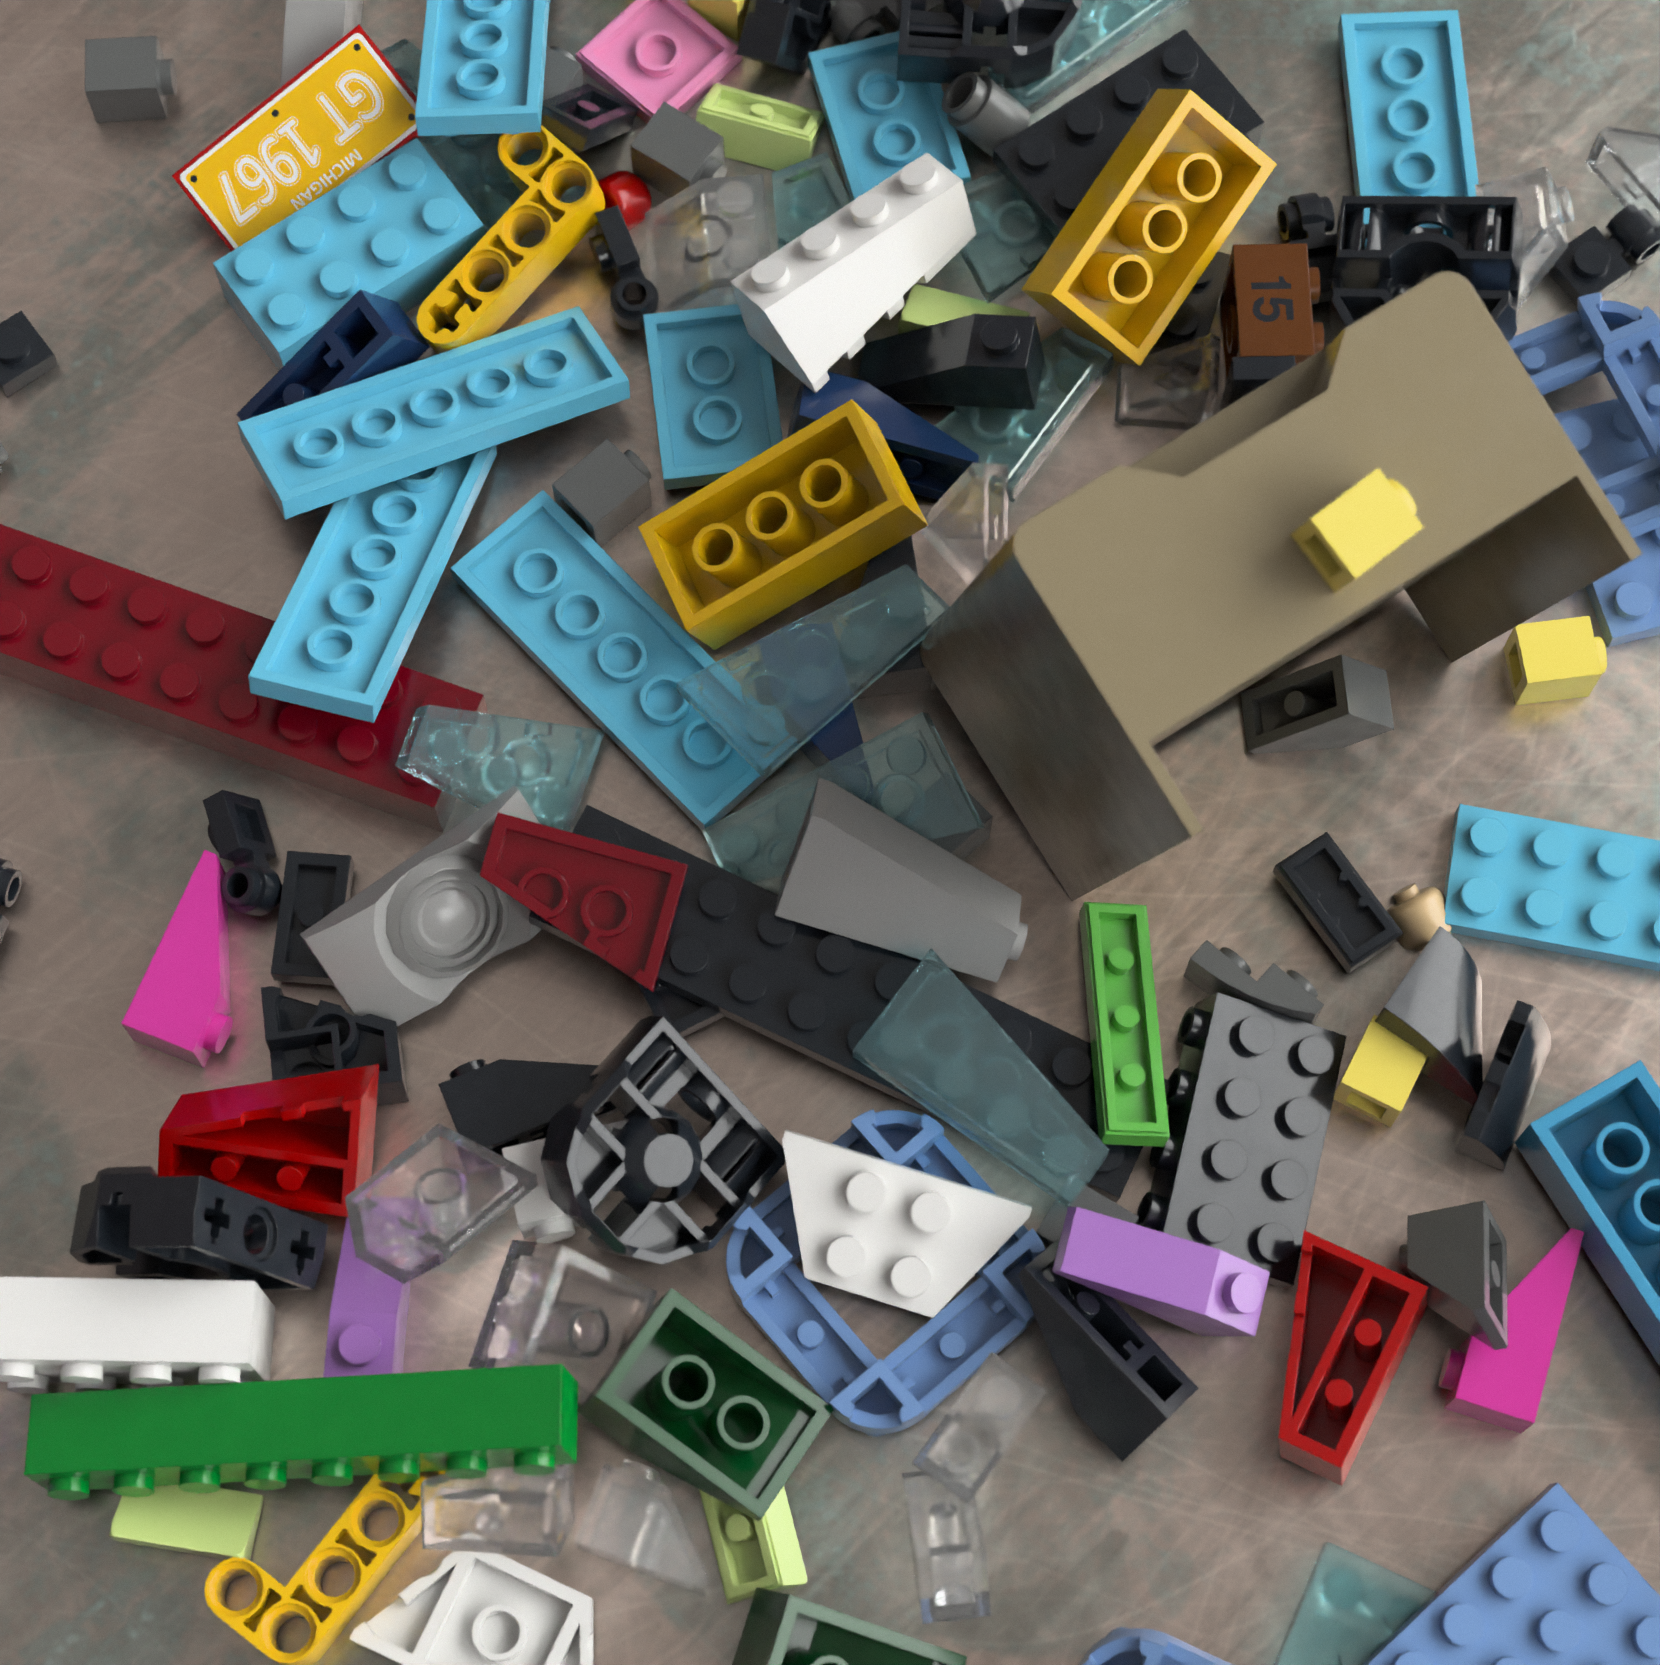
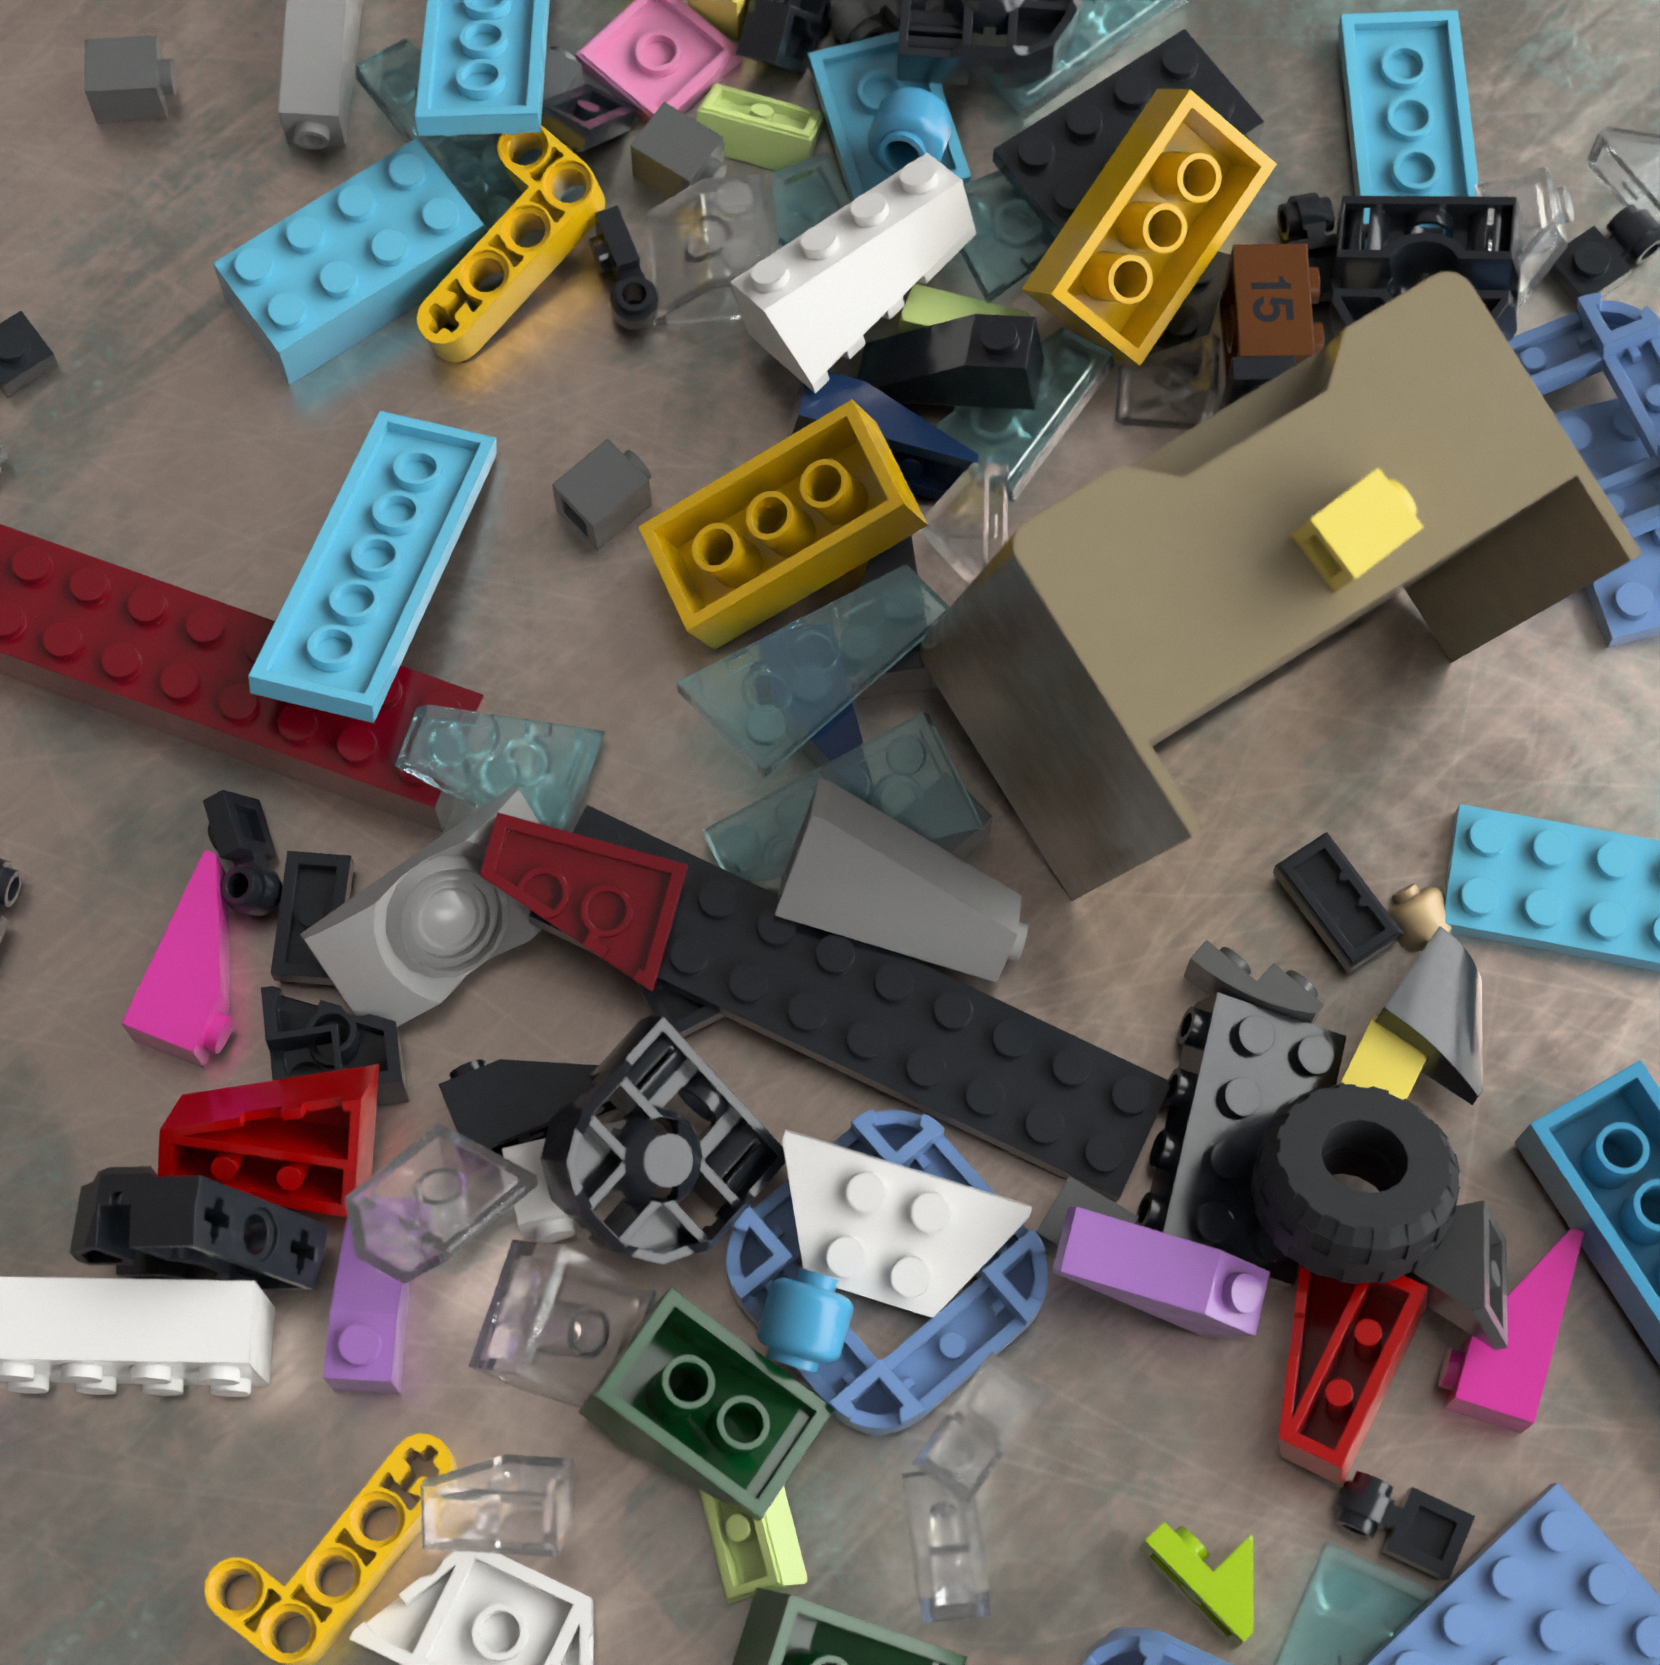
(191, 1523): yellowish green slope -> none
(302, 141): yellow tile -> none
(303, 1430): green brick -> none
(355, 344): dark blue slope -> none
(432, 411): medium azure plate -> none
(607, 652): medium azure plate -> none
(629, 194): red piece -> none
(640, 1528): clear slope -> none
(709, 393): medium azure plate -> none
(804, 1320): none -> dark azure head
(907, 127): none -> dark azure head
(969, 1072): clear light blue wing -> none
(983, 111): dark grey brick -> none
(1105, 1359): black slope -> none
(1123, 1025): bright green tile -> none
(1220, 1595): none -> lime slope
(1318, 707): dark grey slope -> none
(1347, 1230): none -> black tyre
(1422, 1529): none -> black plate
(1507, 1088): black slope -> none
(1554, 660): light yellow brick -> none

